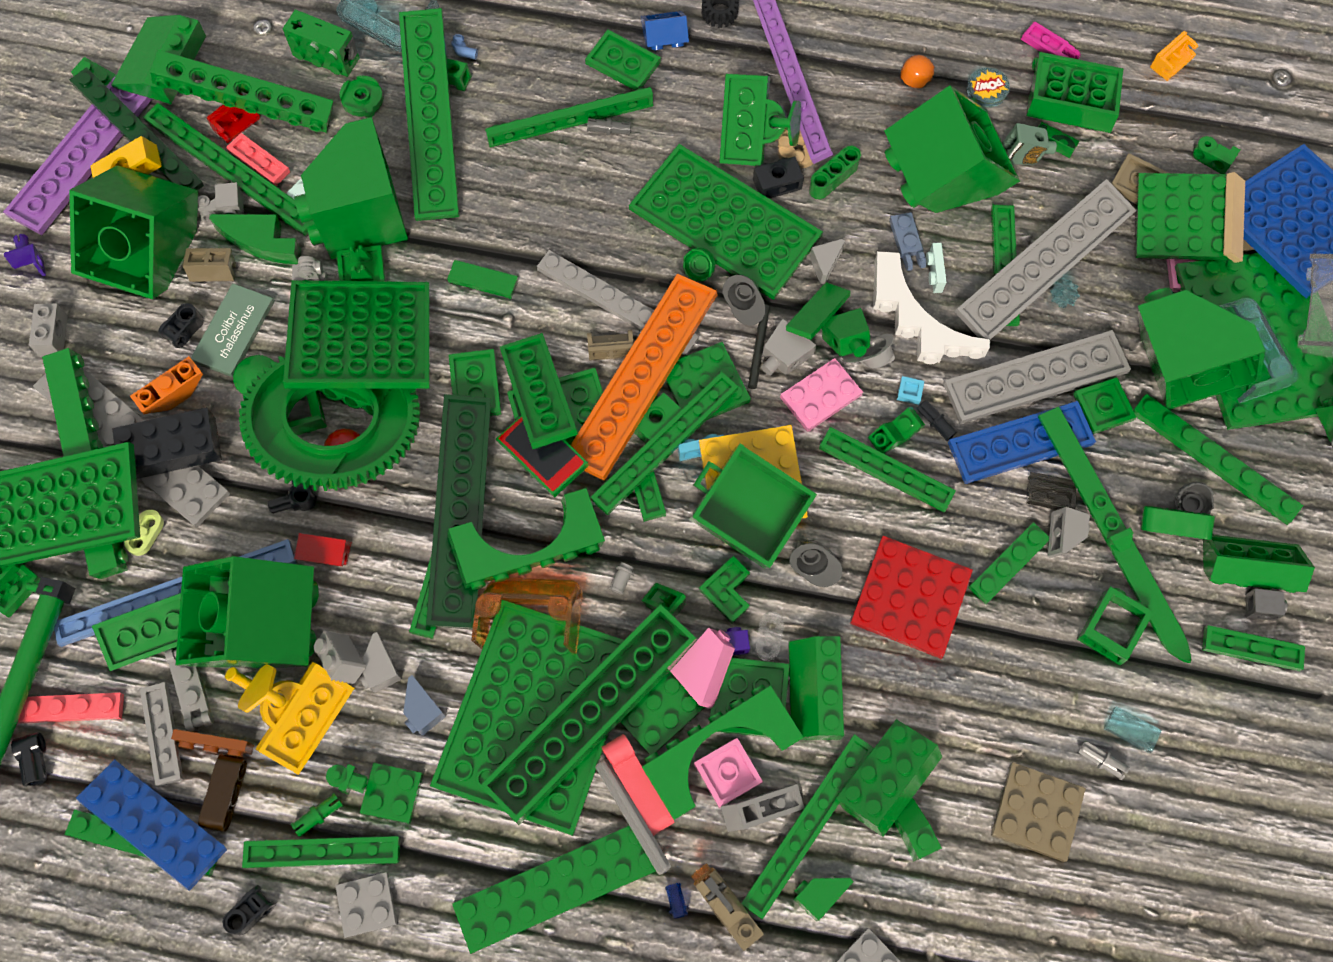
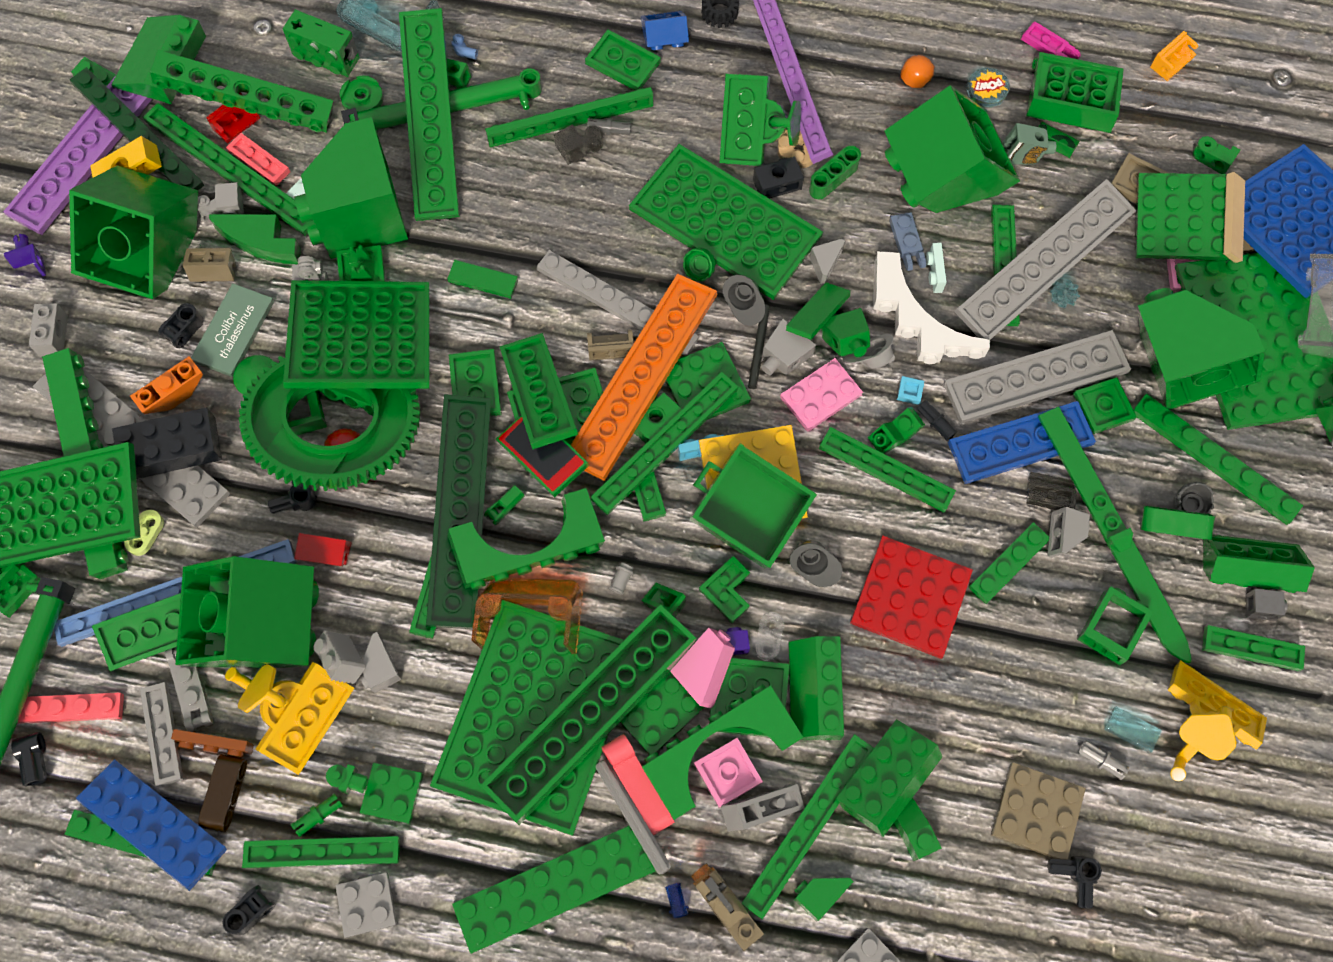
(420, 708): sand blue slope -> none
(460, 99): none -> green piece
(507, 502): none -> green bar
(574, 146): none -> clear smoke brick
(1074, 869): none -> black axle
(1214, 719): none -> yellow plate
(1276, 355): clear light blue windscreen -> none

